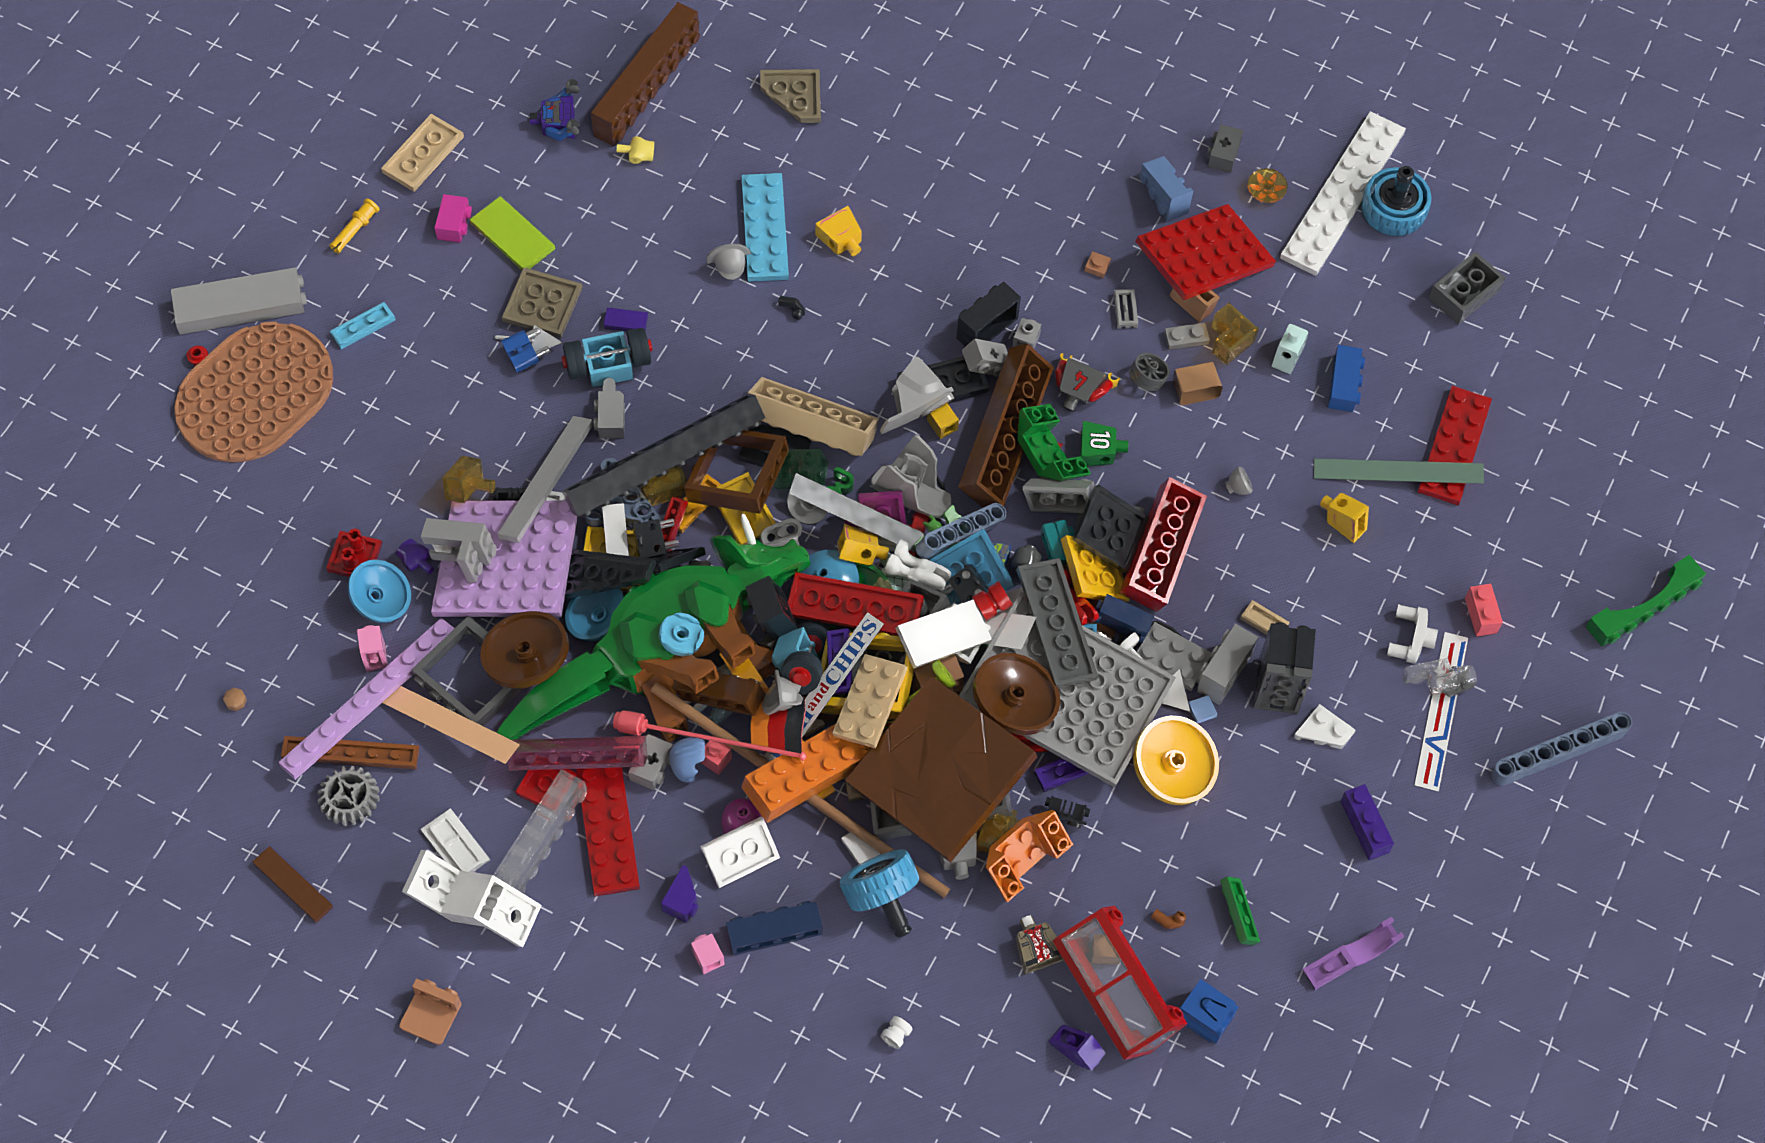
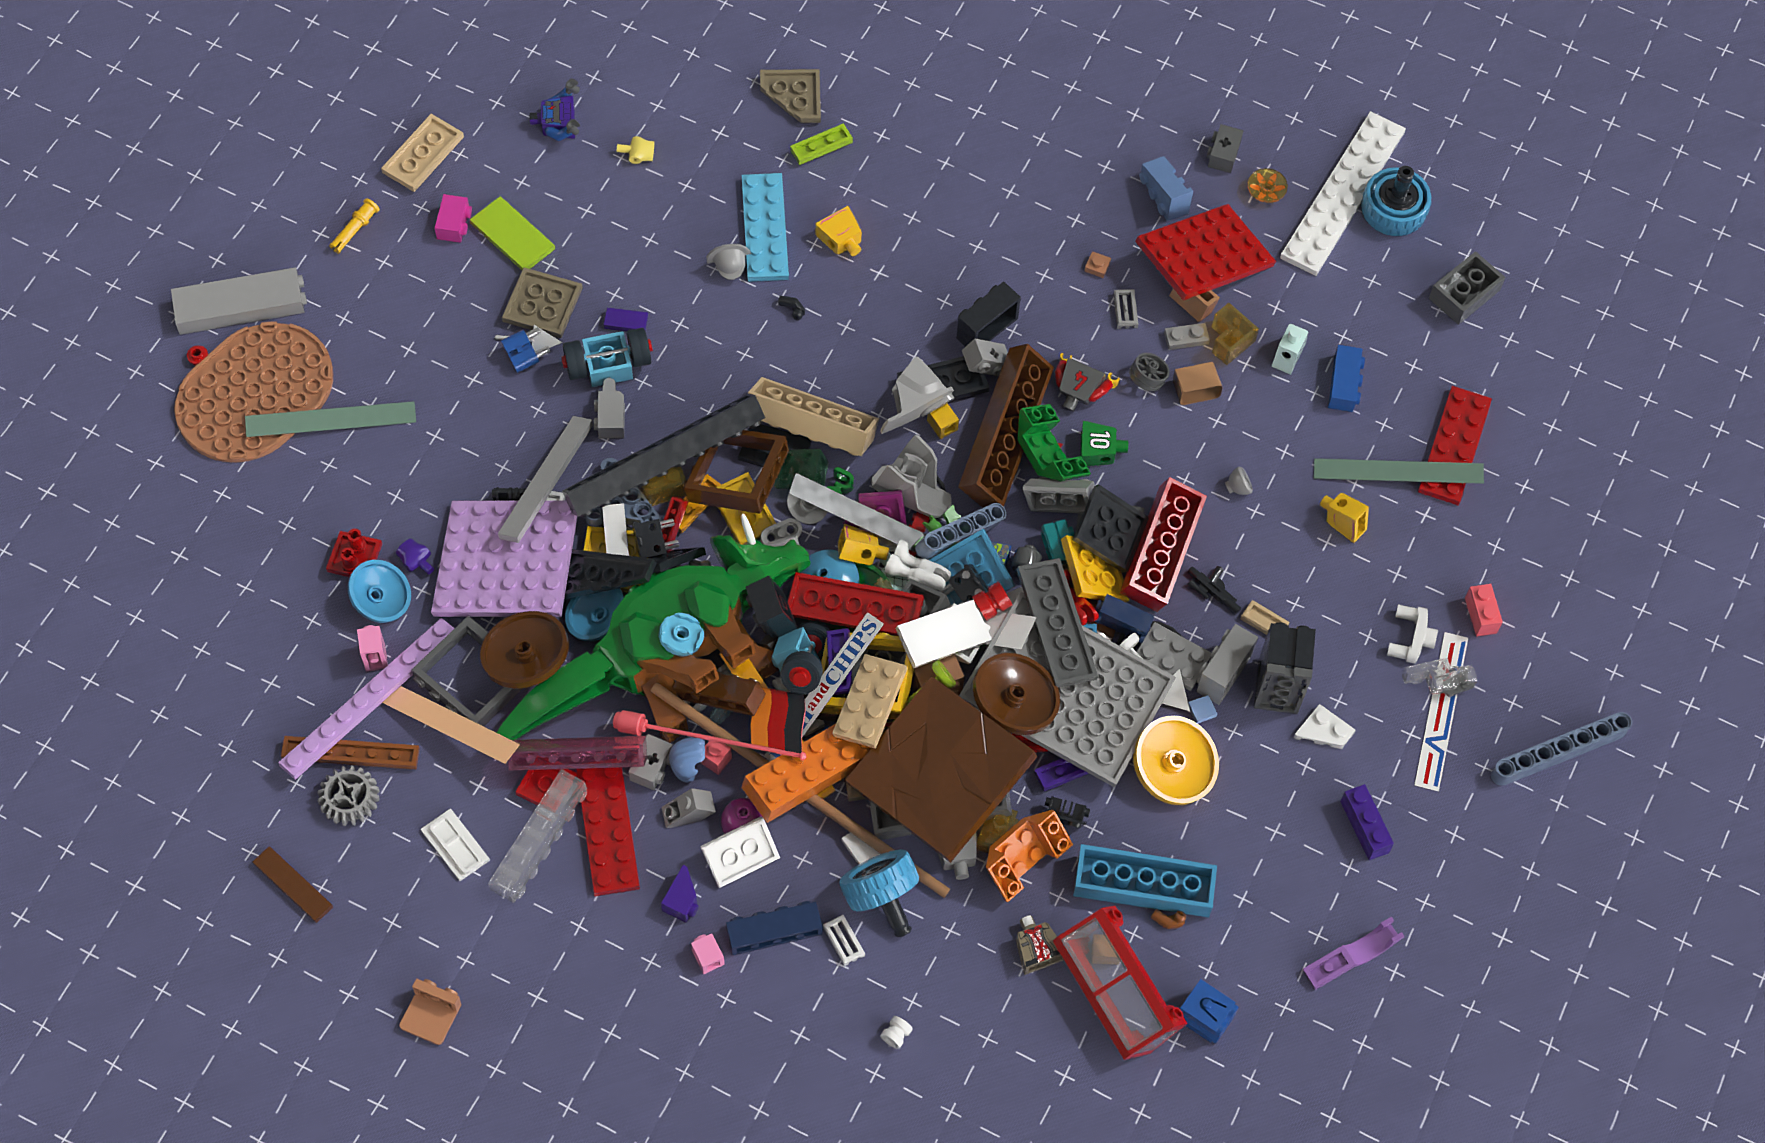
(235, 699): medium nougat tile -> none
(330, 419): none -> sand green sticker
(362, 325): medium azure tile -> none
(460, 542): light grey brick -> none
(464, 479): clear yellow brick -> none
(471, 898): white bracket -> none
(645, 74): reddish brown brick -> none
(688, 808): none -> light grey slope
(781, 695): light grey helmet -> none
(821, 144): none -> lime plate
(852, 956): none -> white tile
(1027, 333): light grey brick -> none
(1078, 1046): dark purple slope -> none
(1145, 880): none -> dark azure brick
(1213, 586): none -> black piece
(1240, 911): green plate -> none
(1610, 624): green arch -> none

